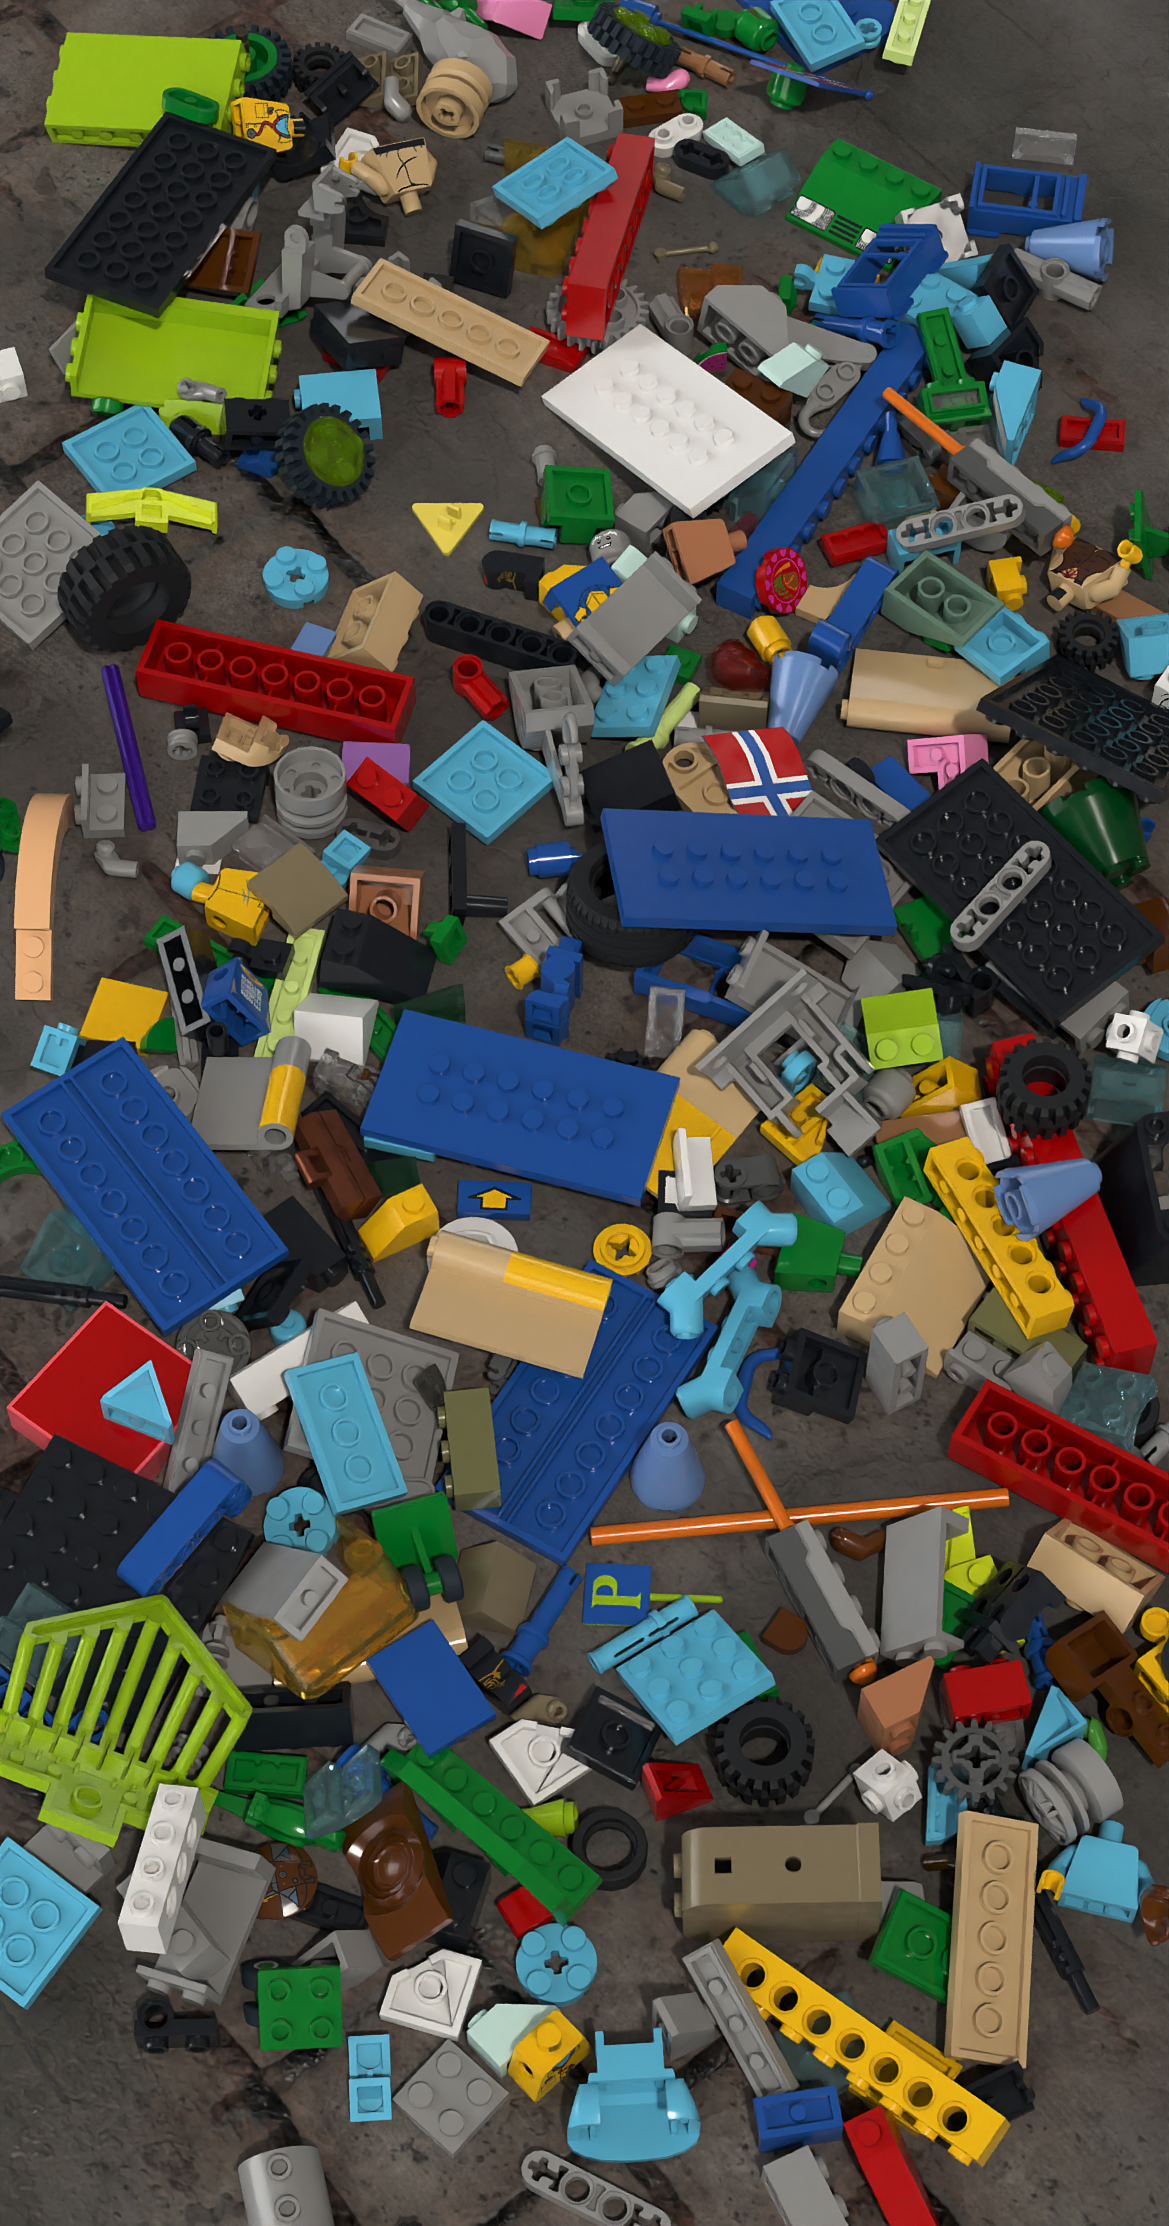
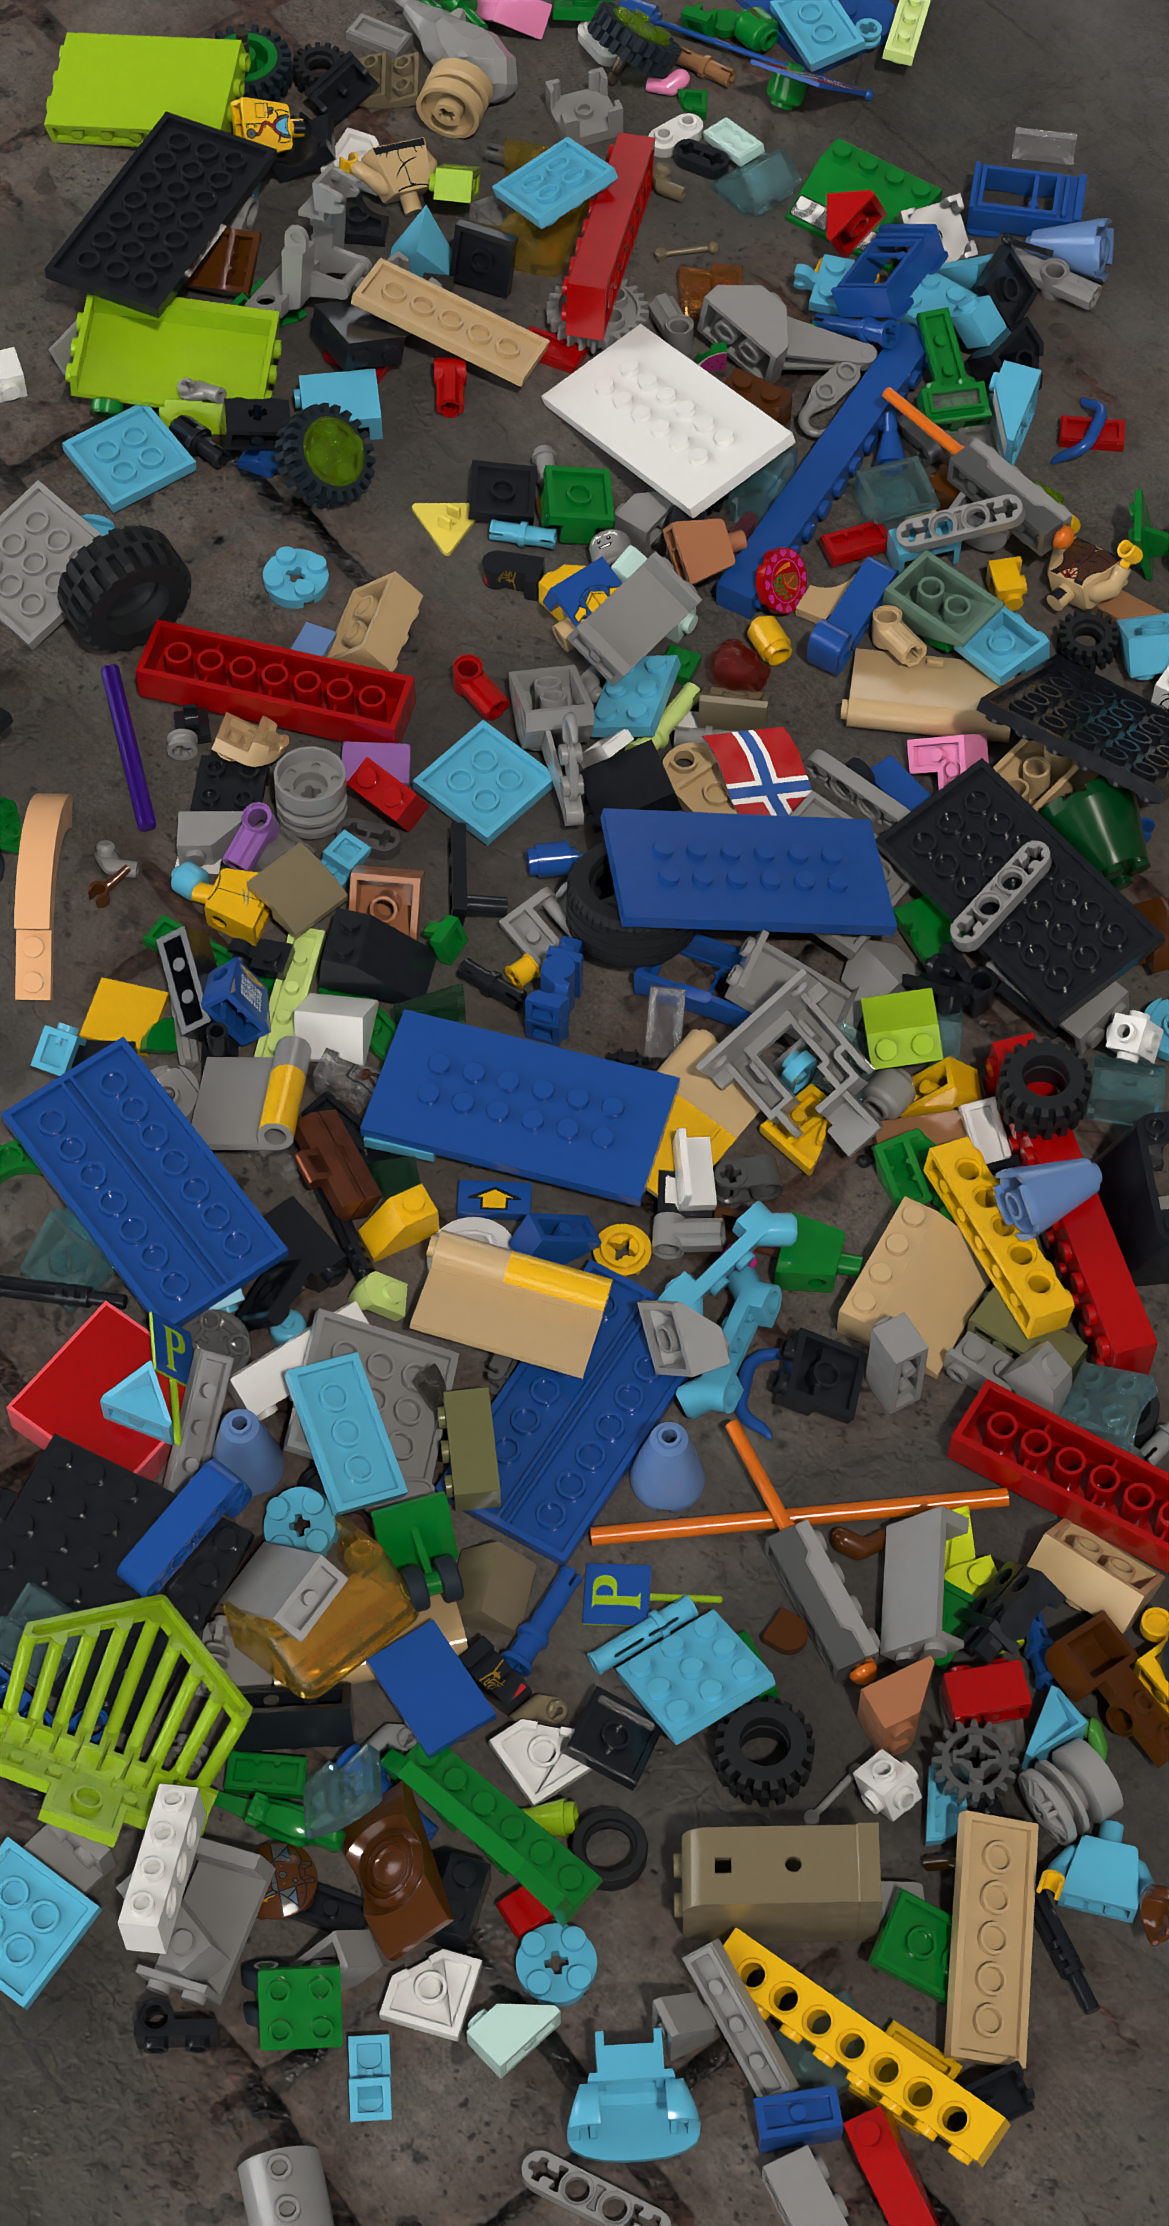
(102, 804): light grey bracket -> none
(103, 888): none -> reddish brown hand
(152, 508): neon yellow plate -> none
(172, 1358): none -> piece
(190, 105): green plate -> none
(251, 840): none -> medium lavender piece
(381, 1295): none -> yellowish green plate
(394, 102): light grey arm -> none
(425, 246): none -> medium azure slope
(450, 2098): light grey plate -> none
(455, 183): none -> lime brick
(492, 984): none -> black pin
(494, 638): black beam -> none
(502, 492): none -> black plate
(549, 2052): yellow torso -> none
(555, 1237): none -> blue slope
(606, 748): none -> white tile
(650, 108): reddish brown plate -> none
(662, 1272): light grey plate -> none
(674, 1788): red slope -> none
(682, 1339): none -> light grey slope
(787, 292): green tile -> none
(795, 368): light aqua slope -> none
(798, 692): medium blue cone -> none
(837, 1191): medium azure slope -> none
(851, 219): none -> red slope
(894, 635): none -> tan piece
(1007, 240): none -> black hinge

